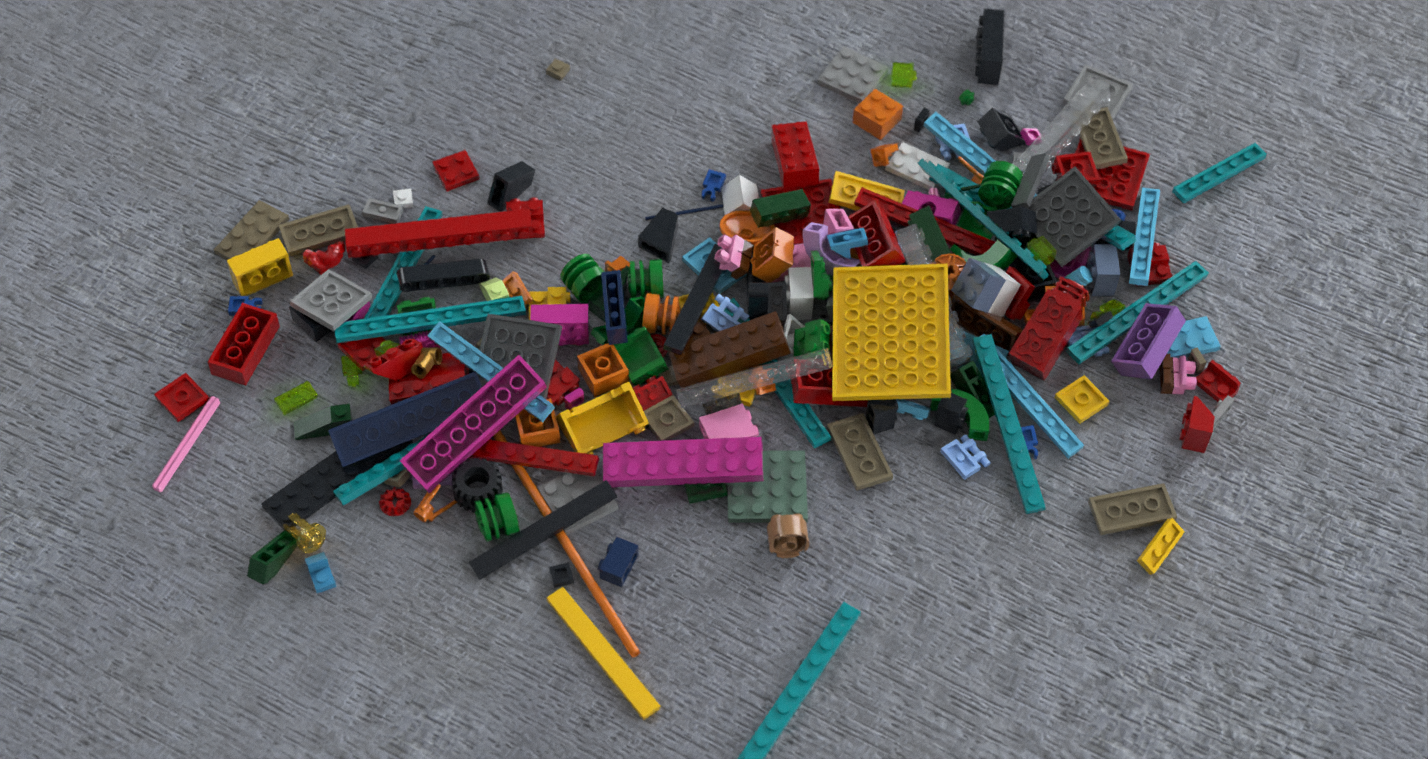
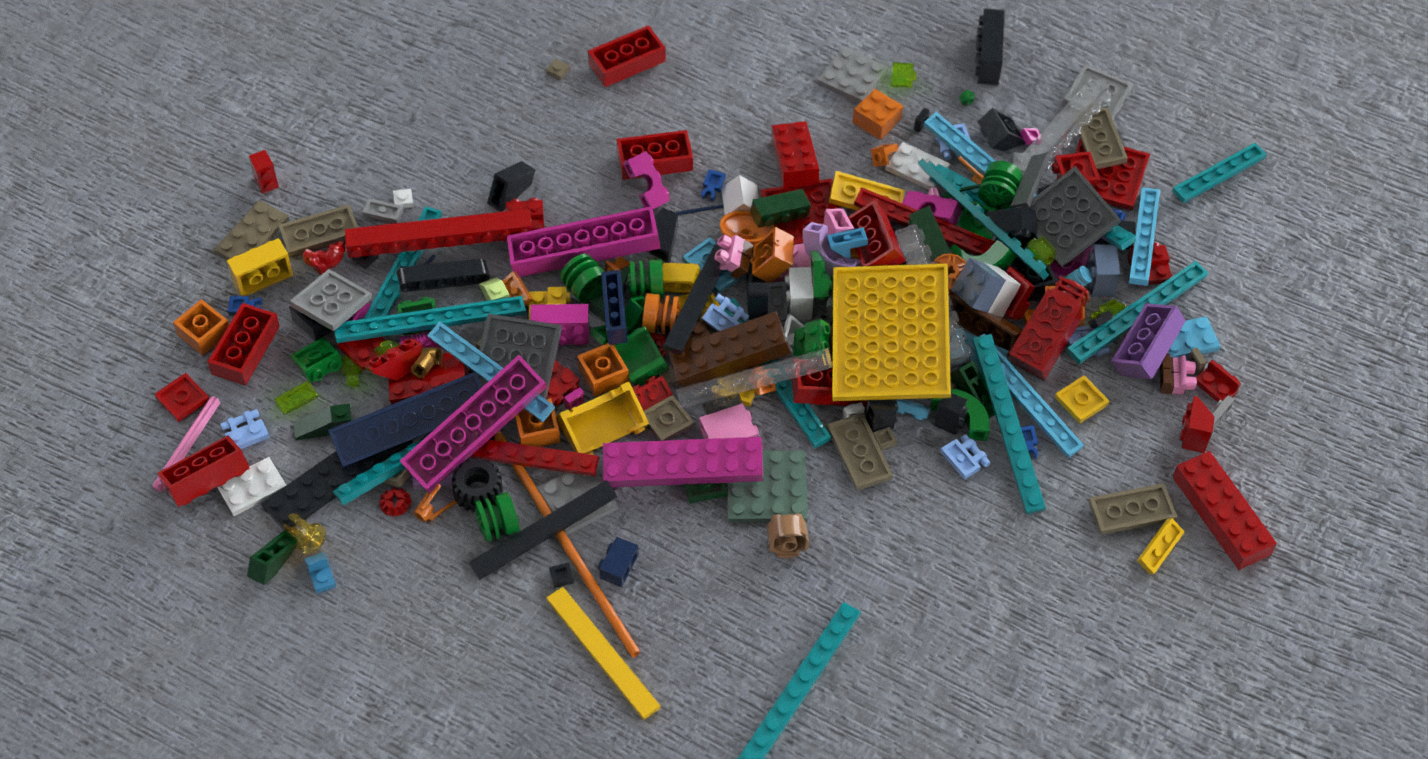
(201, 327): none -> orange brick
(203, 471): none -> red brick
(248, 434): none -> light blue plate
(252, 487): none -> white plate
(263, 171): none -> red brick
(317, 360): none -> green plate
(455, 170): red plate -> none
(599, 237): none -> dark pink brick
(626, 56): none -> red brick
(643, 166): none -> dark pink arch
(669, 151): none -> red brick
(679, 277): none -> yellow brick
(852, 410): none -> white plate
(885, 438): none -> dark tan tile
(1224, 510): none -> red brick

